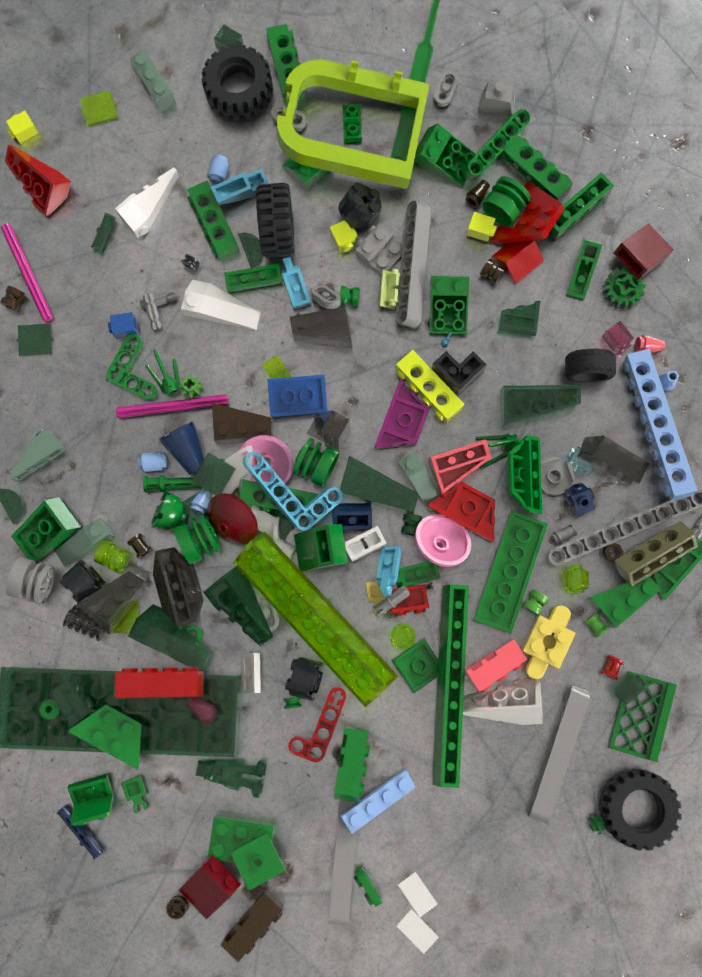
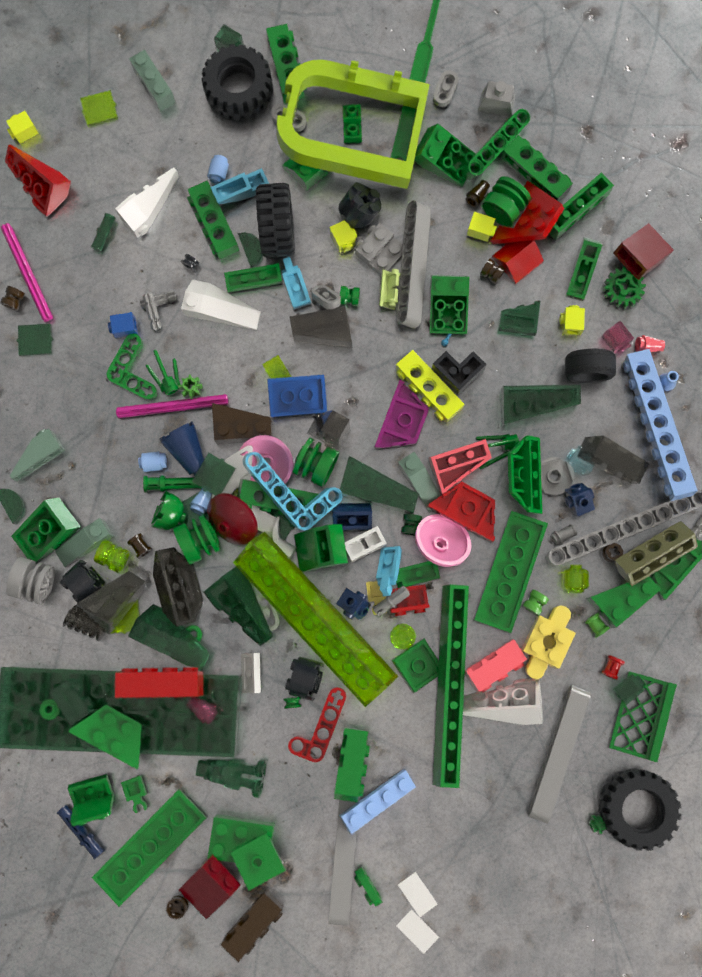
(149, 847): none -> green plate
(353, 604): none -> dark blue brick
(572, 320): none -> neon yellow brick

